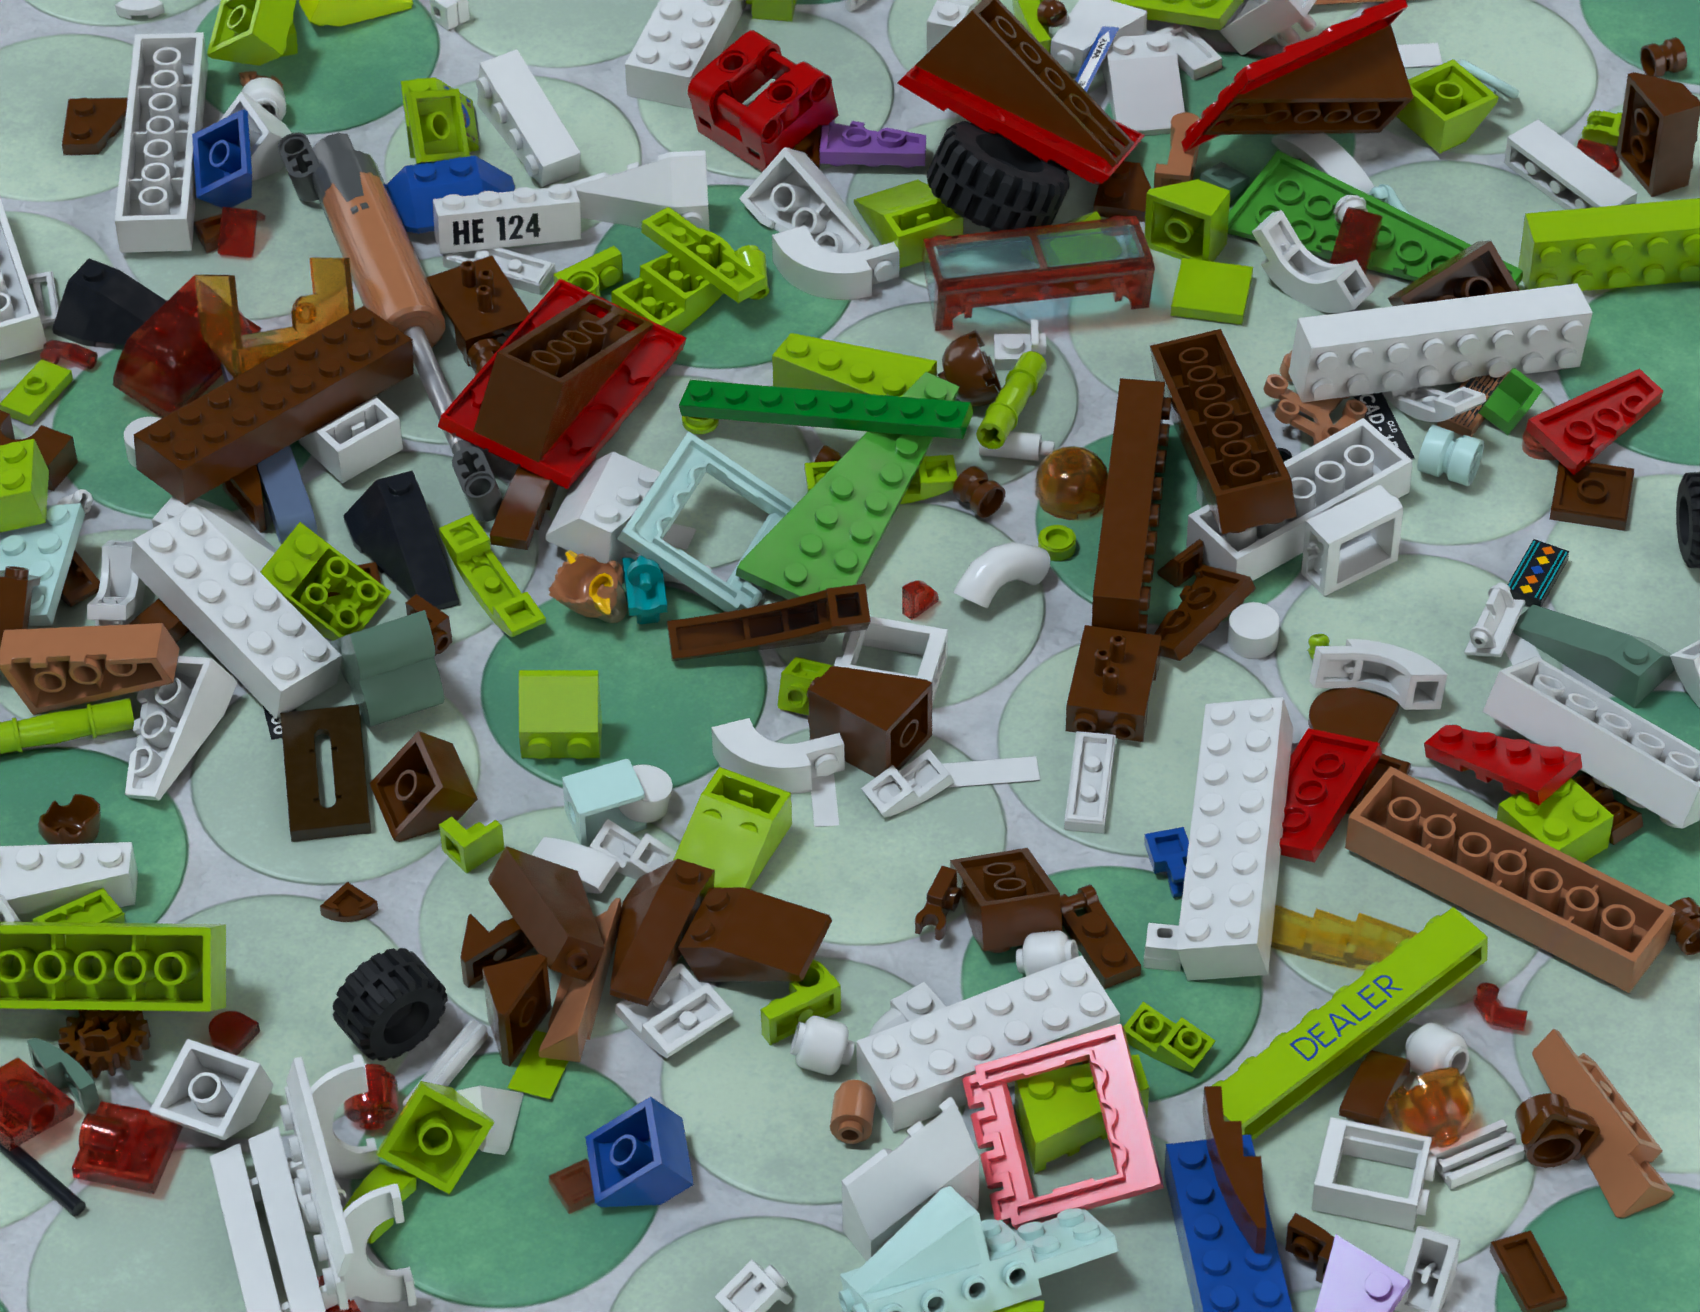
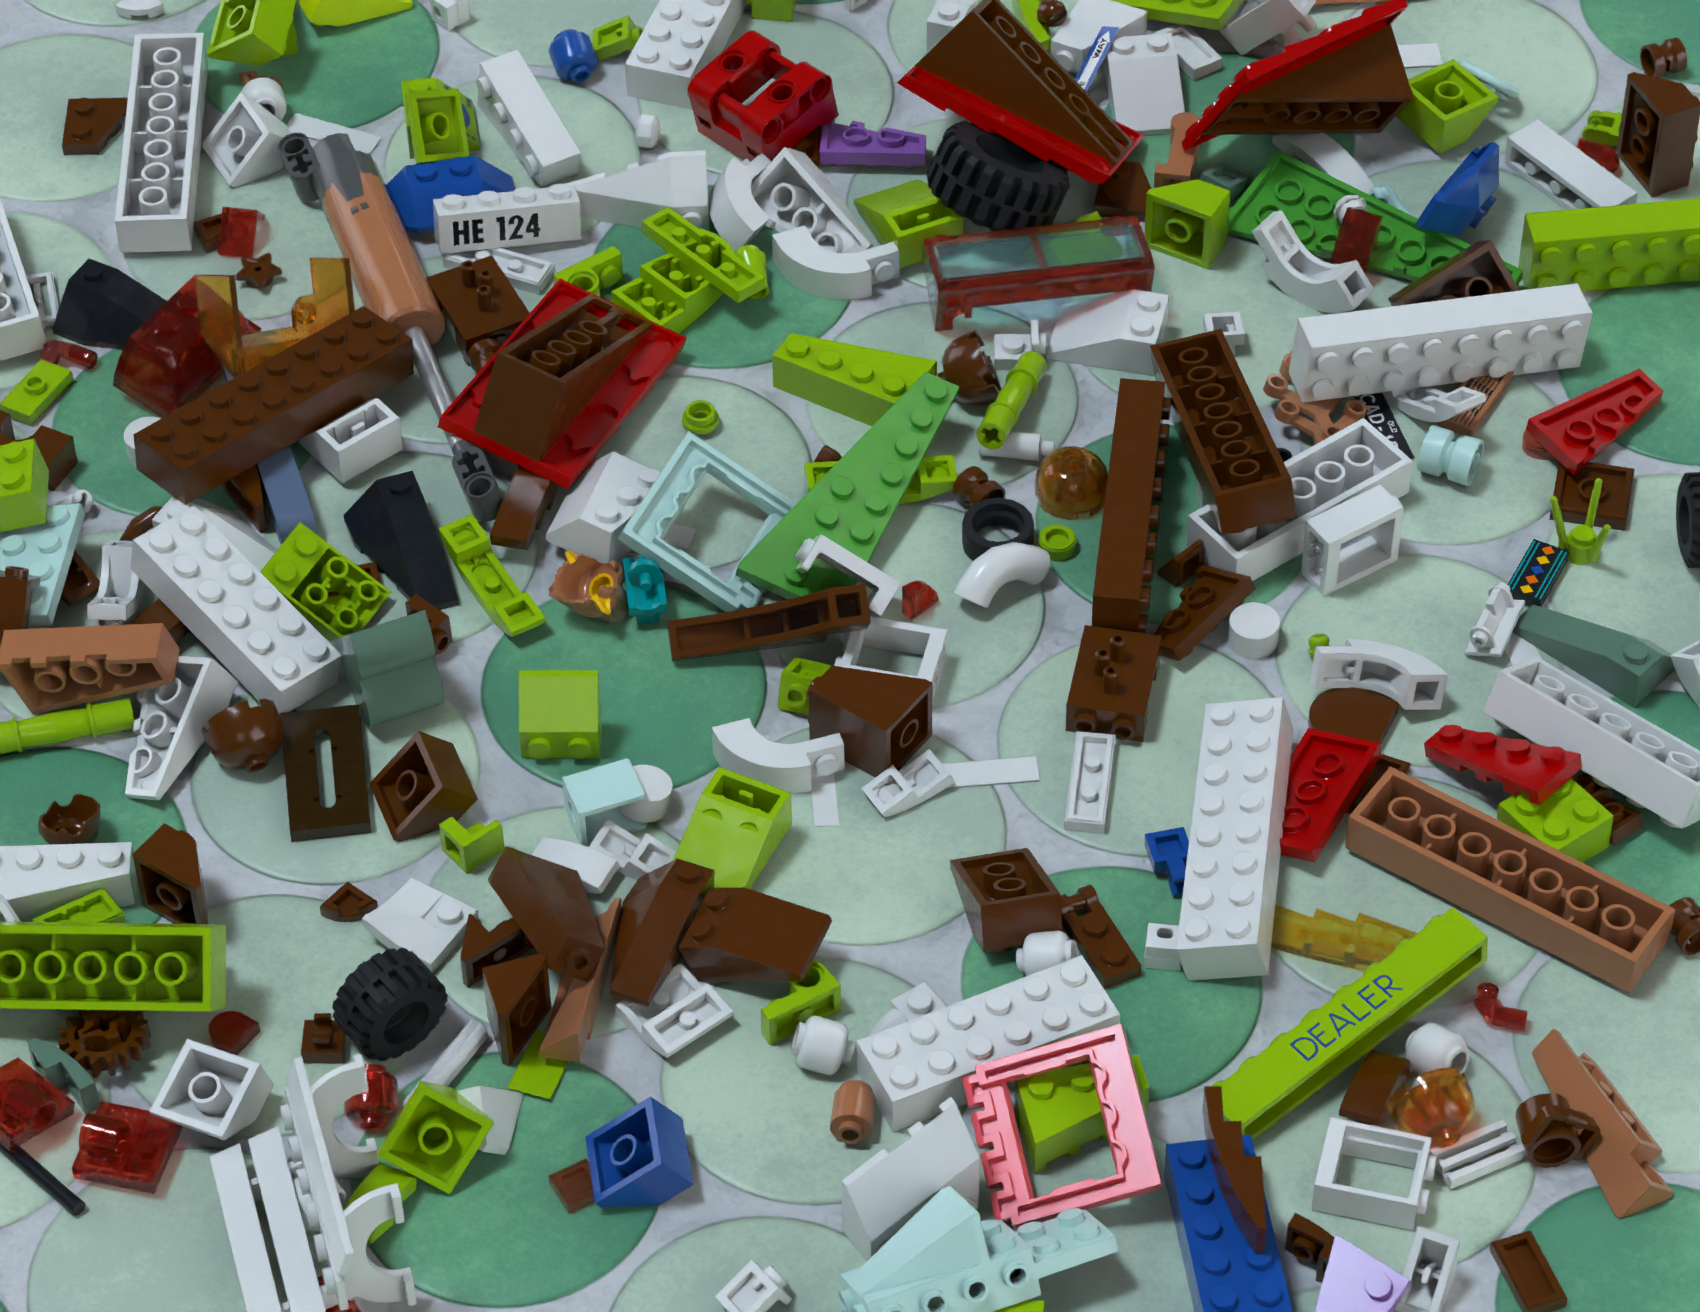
(140, 524): none -> reddish brown arm
(171, 876): none -> reddish brown slope
(223, 161): blue slope -> none
(245, 735): none -> reddish brown cylinder
(258, 271): none -> reddish brown plate
(319, 129): none -> white sticker
(323, 1040): none -> reddish brown tile
(420, 922): none -> white plate
(573, 55): none -> blue head
(615, 37): none -> lime bracket
(647, 131): none -> white tile
(733, 205): none -> white arch
(826, 409): green plate -> none
(880, 583): none -> white panel
(941, 898): reddish brown plate -> none
(995, 512): none -> black tyre
(1111, 331): none -> white slope
(1171, 1043): lime slope -> none
(1212, 291): lime tile -> none
(1229, 323): none -> white piece
(1465, 195): none -> blue wedge
(1510, 401): bright green panel -> none
(1582, 540): none -> lime plant

